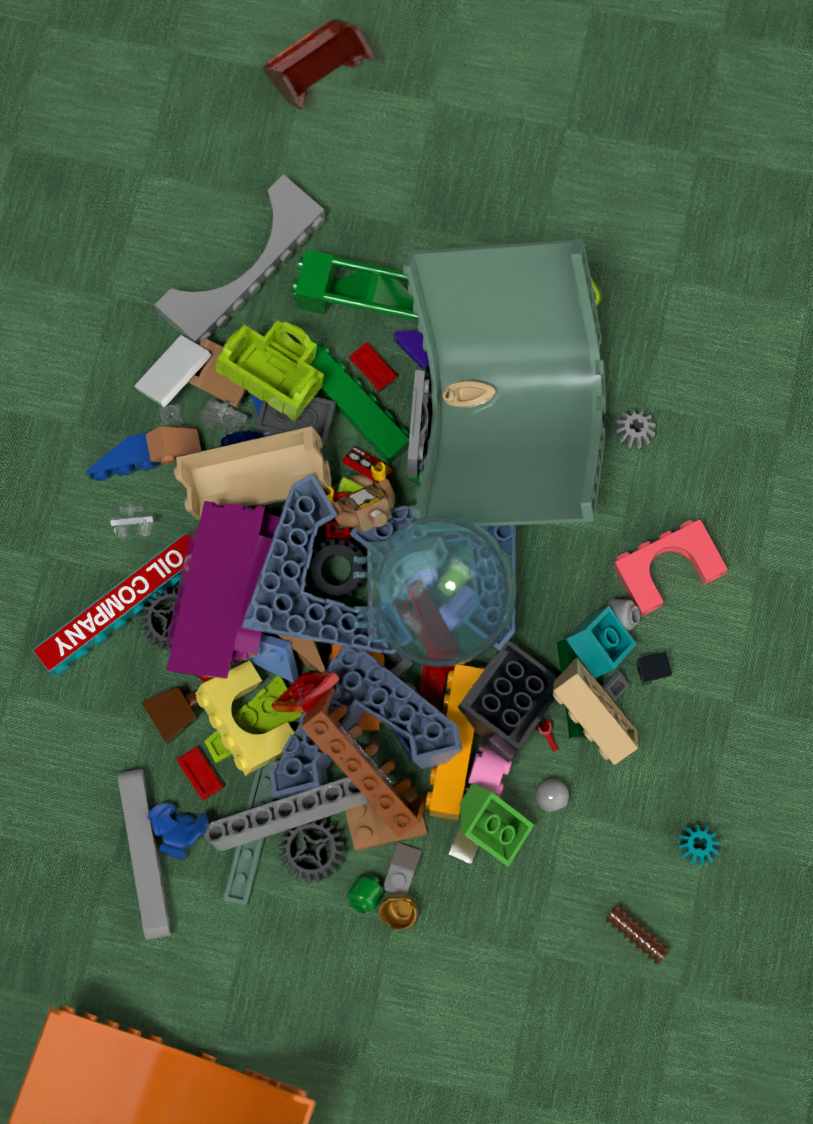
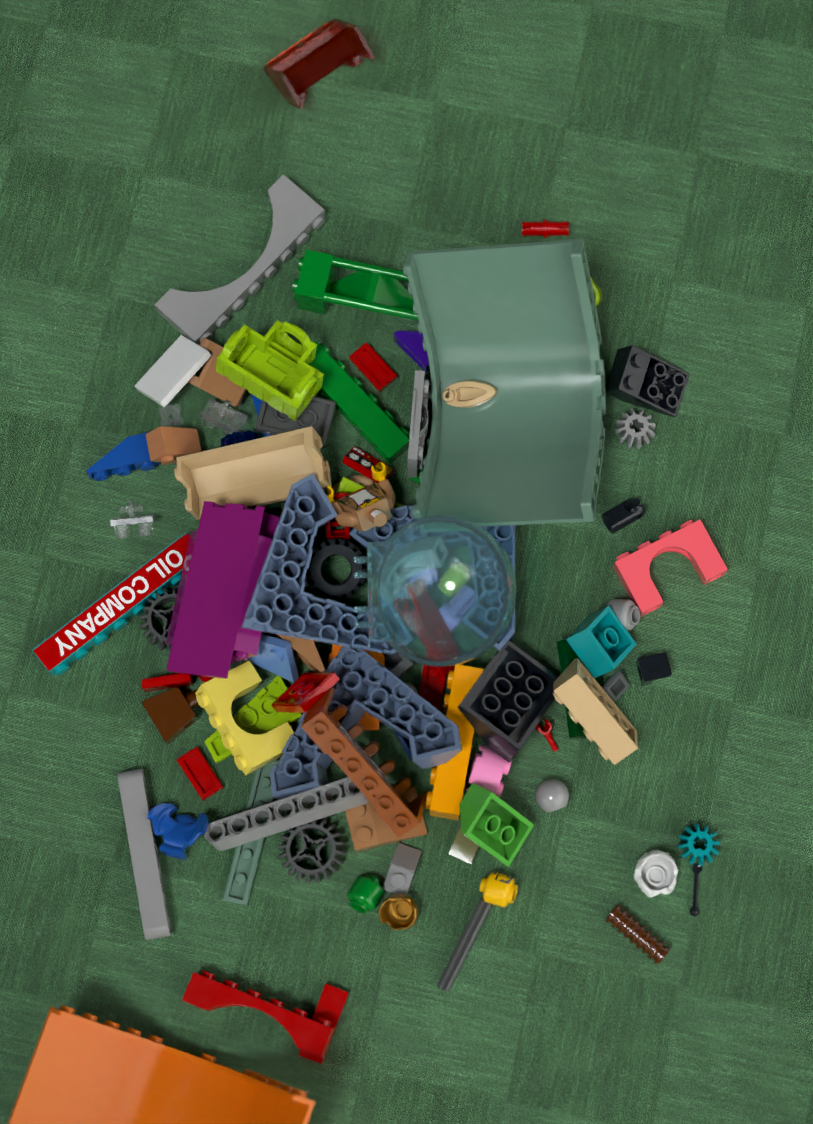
(166, 682): none -> red tile
(211, 995): none -> red arch
(328, 1008): none -> red tile
(464, 945): none -> dark grey axle
(498, 889): none -> yellow head
(545, 228): none -> red pin
(623, 514): none -> black piece
(646, 381): none -> black slope
(656, 873): none -> white hair
(696, 869): none -> black hinge

